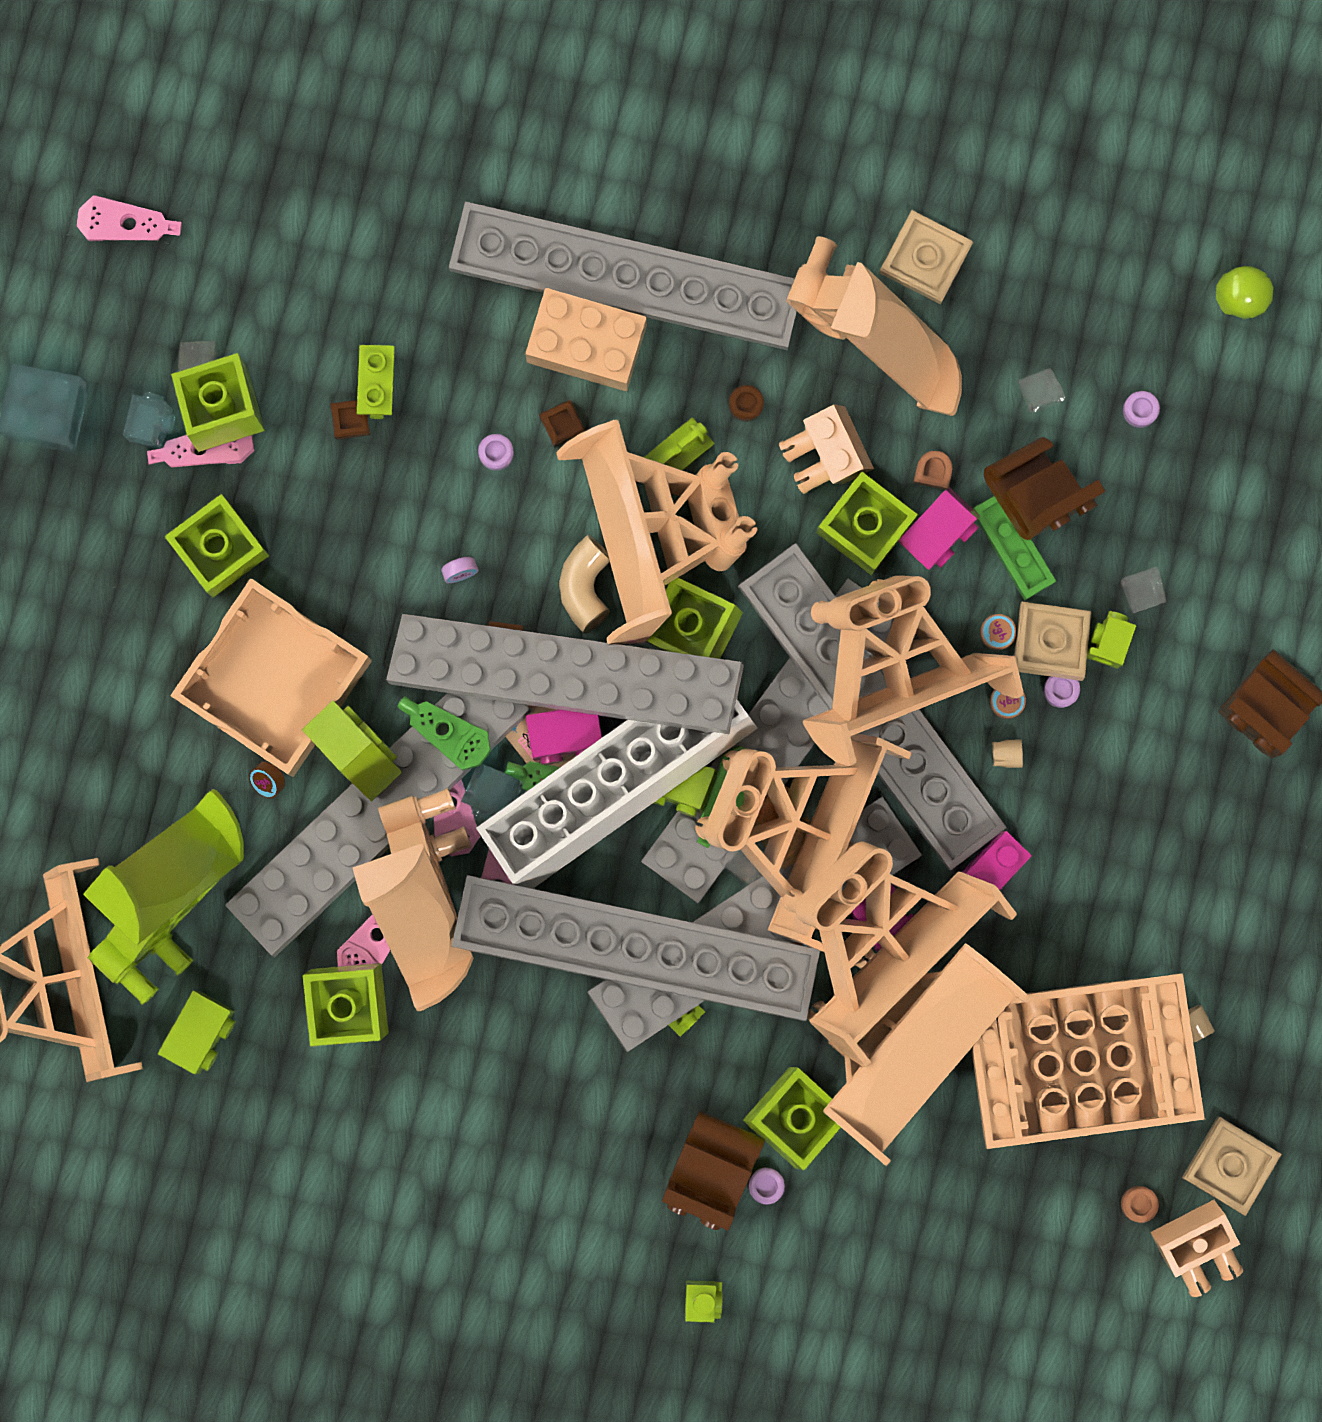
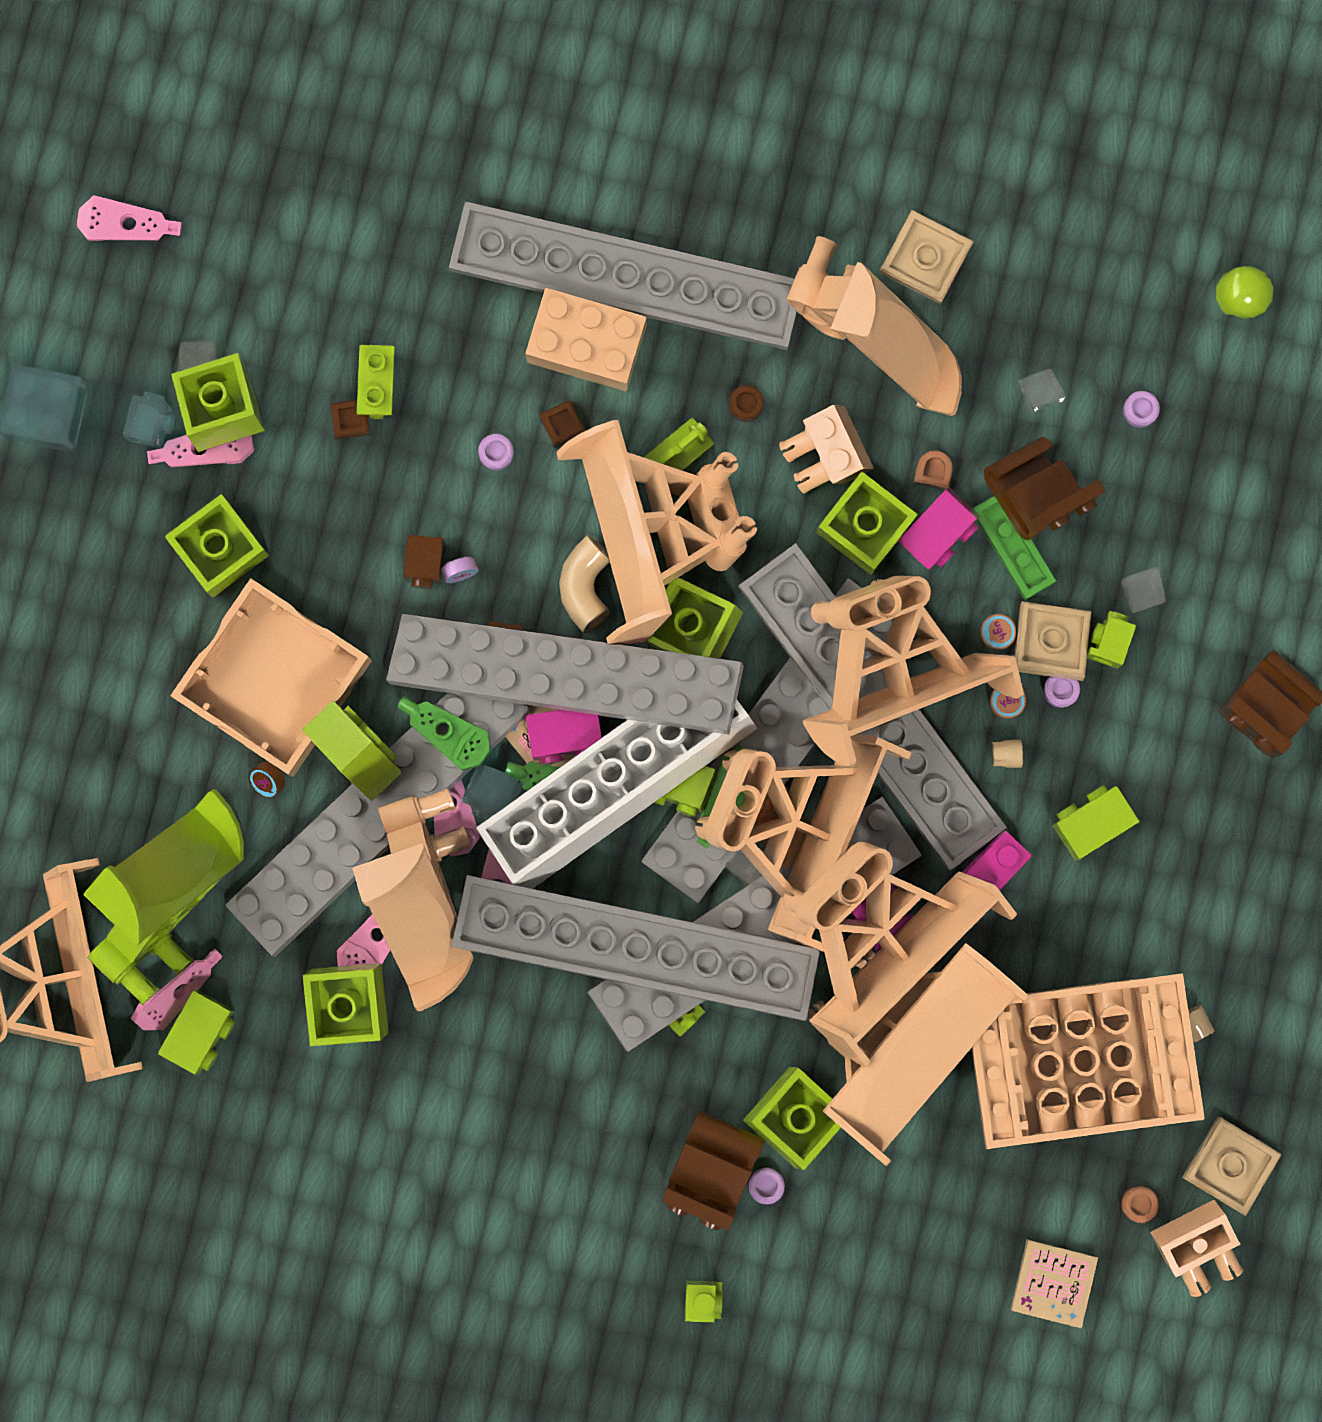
(166, 1003): none -> bright pink piece
(424, 561): none -> reddish brown brick
(1054, 1283): none -> tan tile
(1095, 822): none -> lime brick

